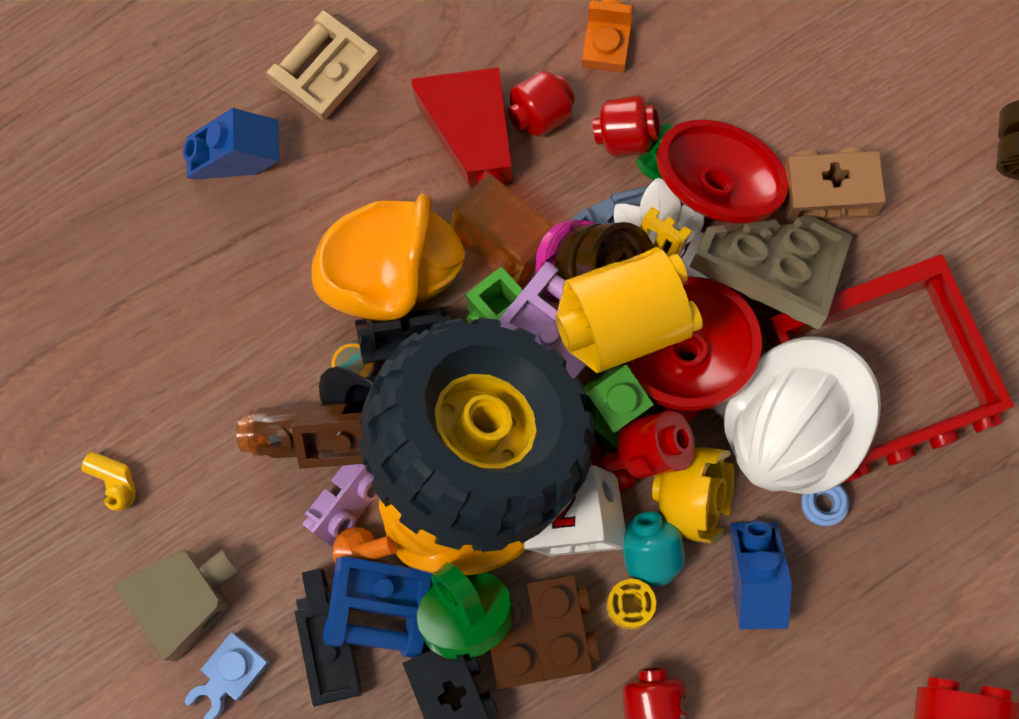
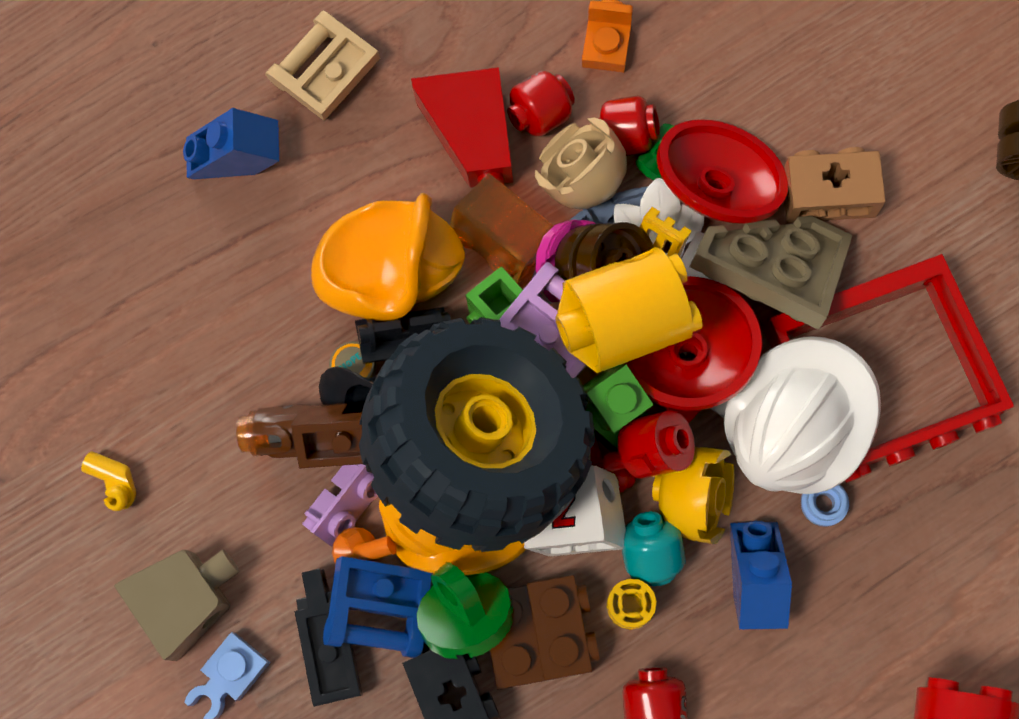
(583, 165): none -> tan cylinder

